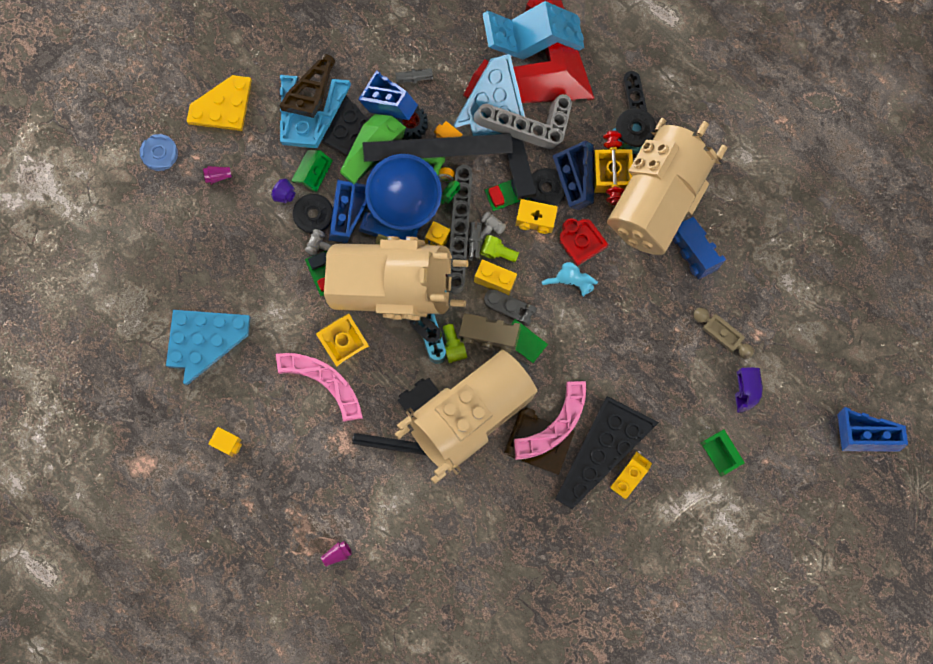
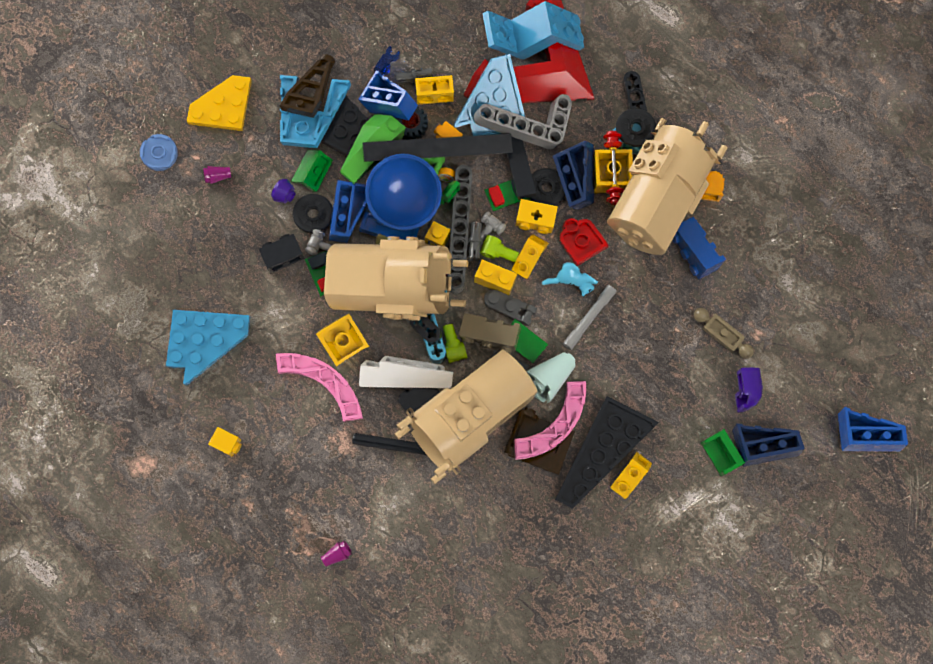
(281, 253): none -> black brick
(383, 65): none -> clear blue plate
(404, 374): none -> white wedge
(434, 89): none -> yellow brick
(529, 256): none -> yellow bracket
(551, 375): none -> light aqua cone
(602, 300): none -> light grey piece
(715, 187): none -> light orange window
(765, 444): none -> dark blue wedge

